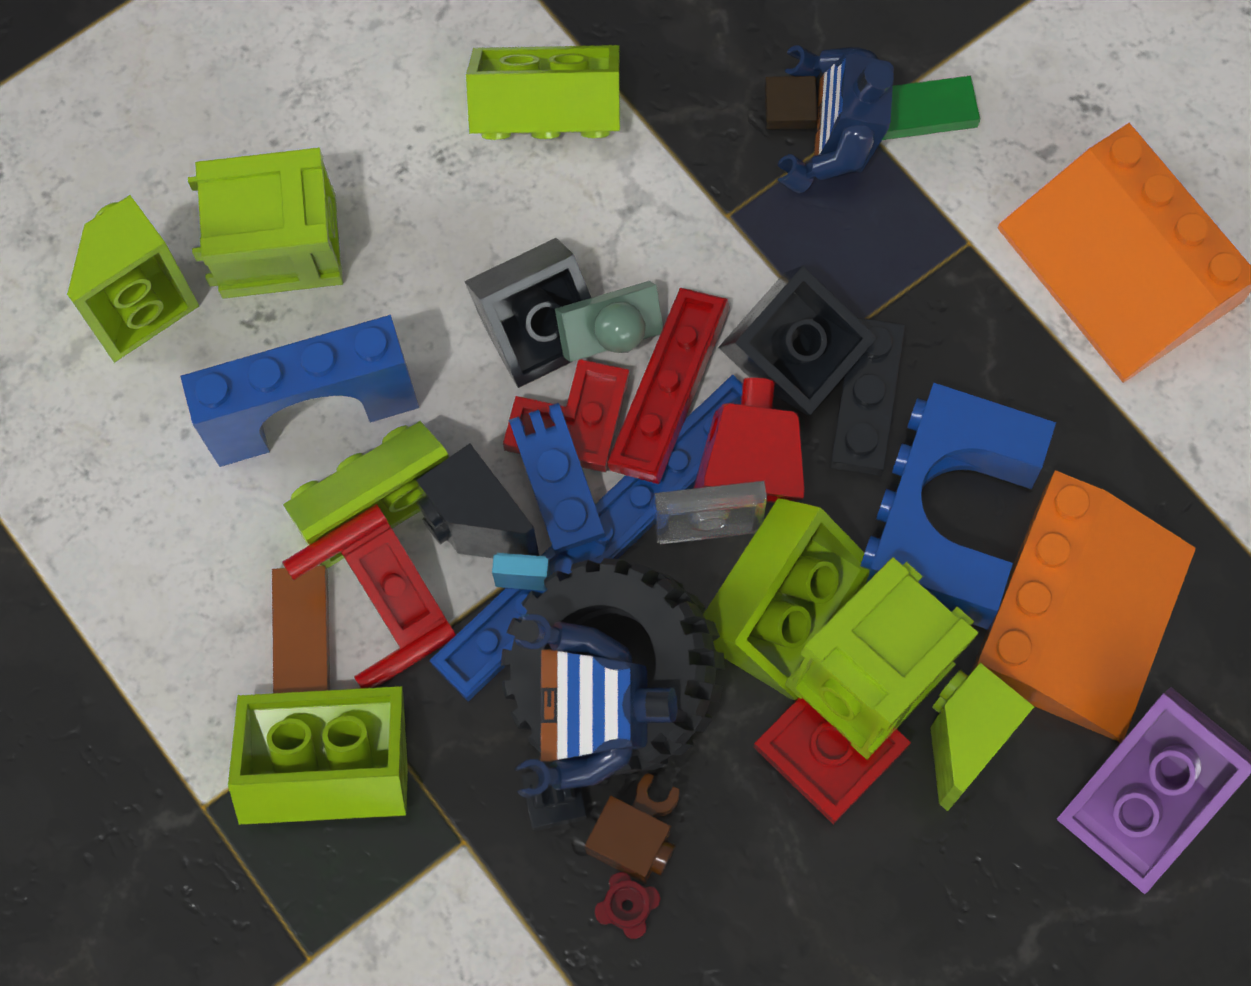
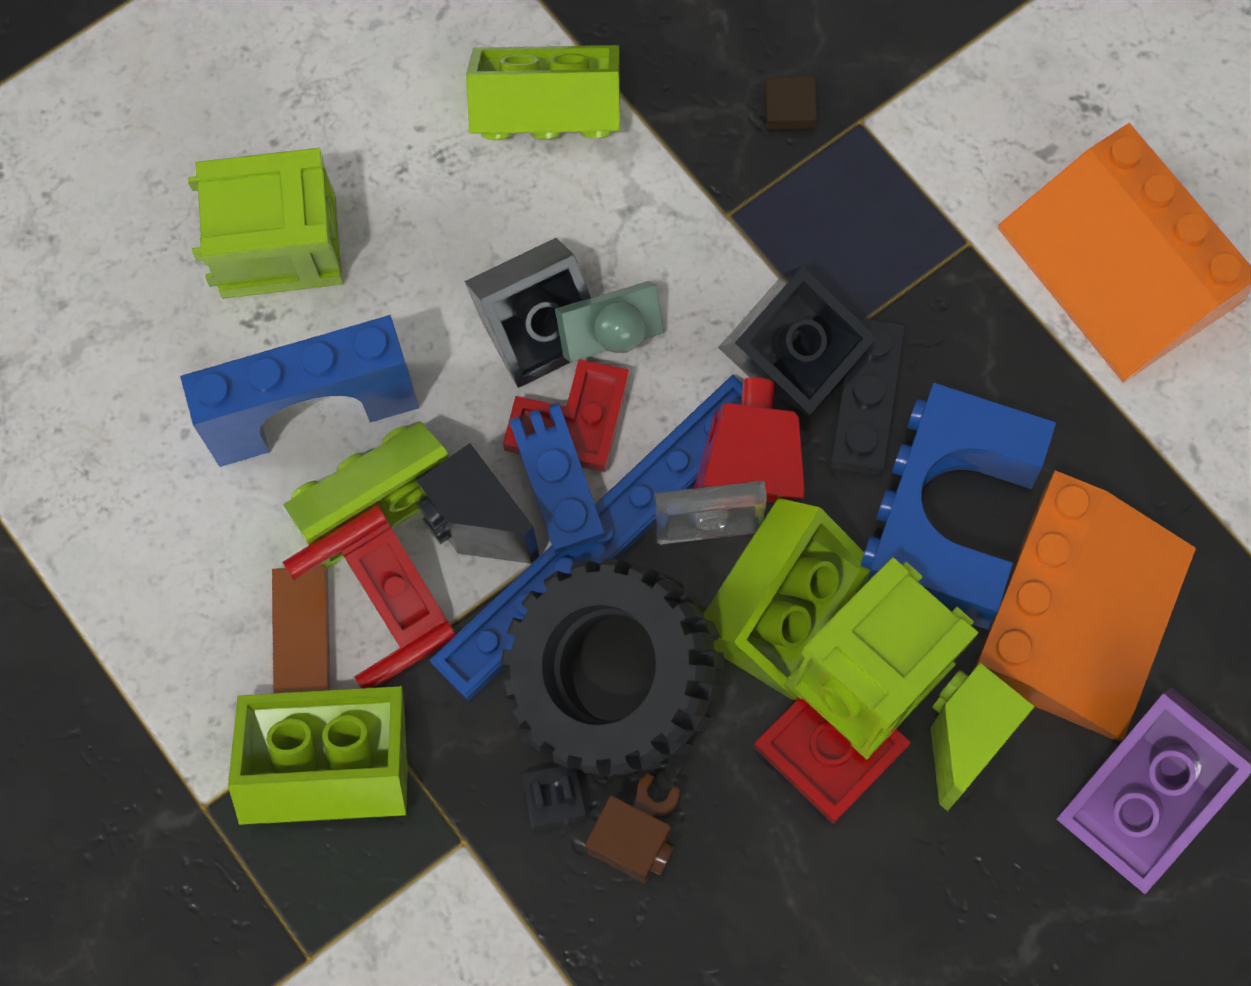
(127, 279): lime slope -> none
(520, 571): medium azure tile -> none
(590, 706): torso -> none
(623, 889): dark red plate -> none
(668, 386): red tile -> none
(850, 113): dark blue torso -> none
(933, 107): green tile -> none

